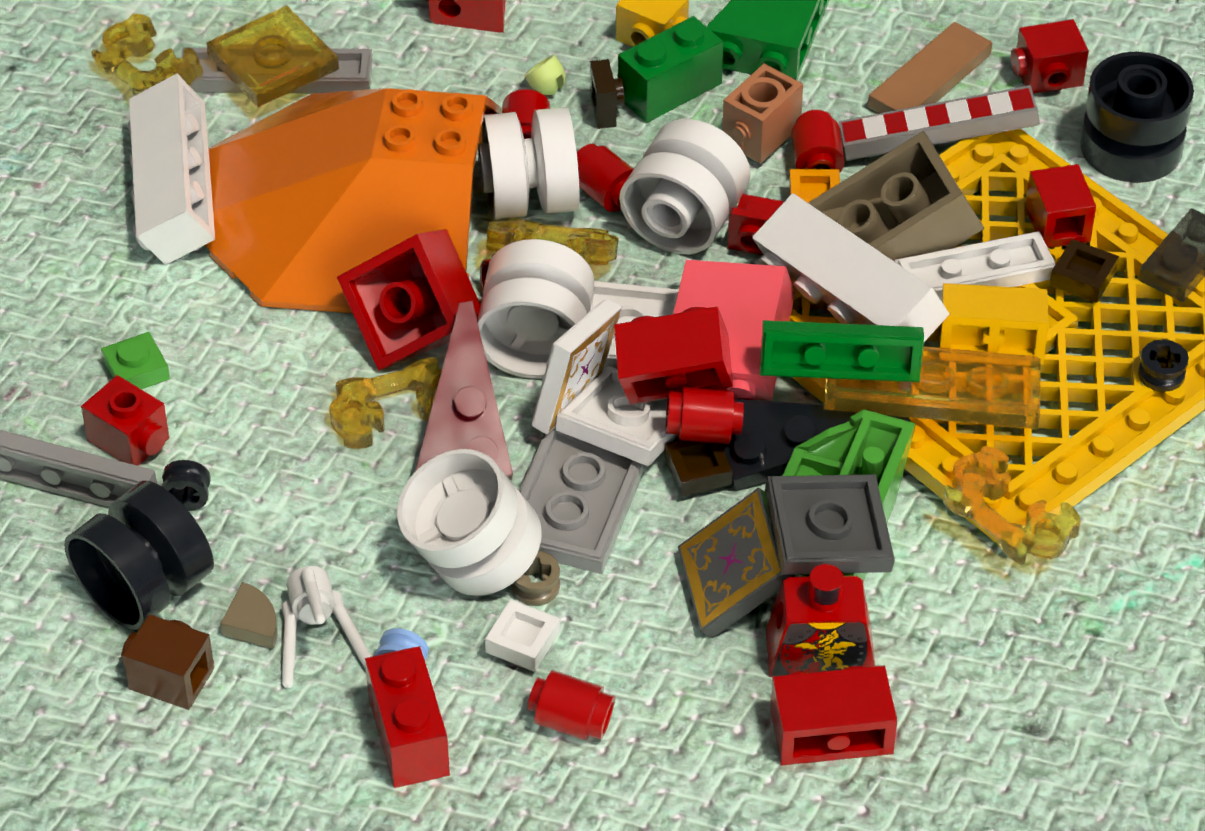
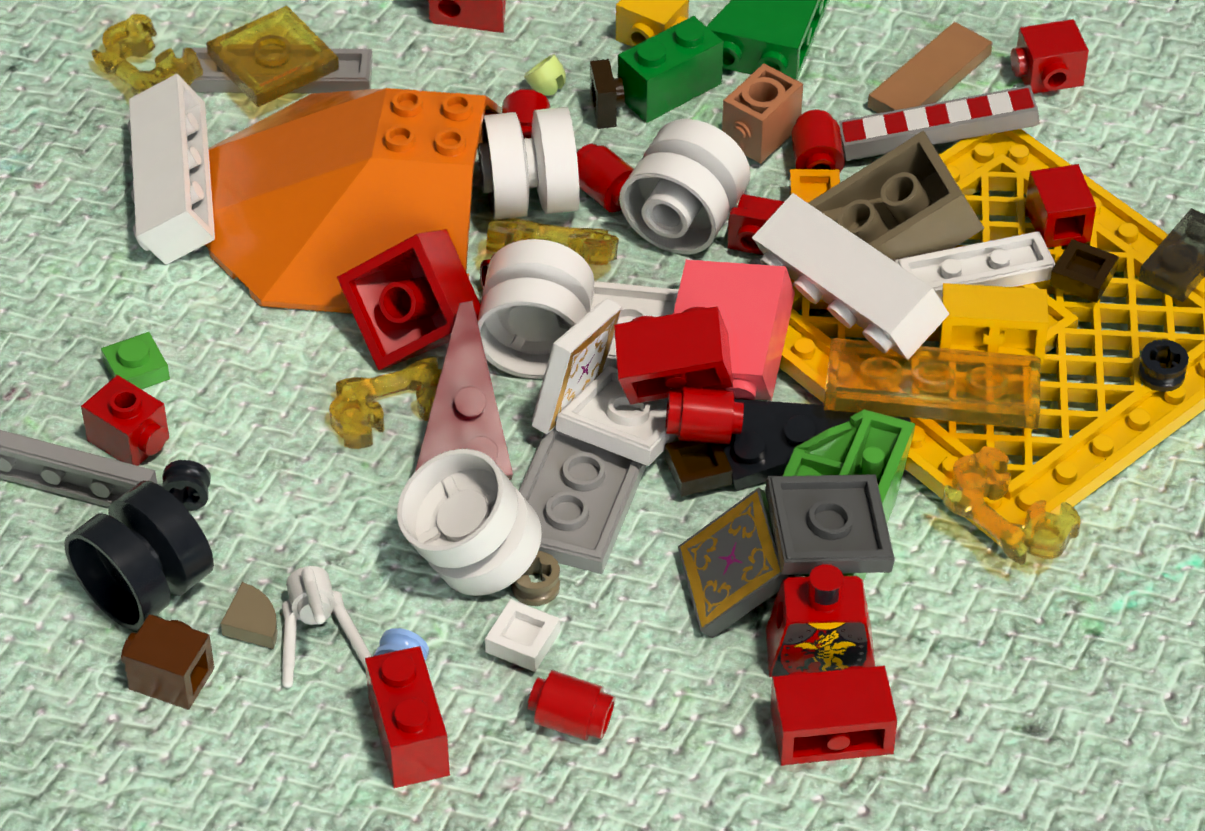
(841, 351): green tile -> none
(1136, 116): black wheel -> none

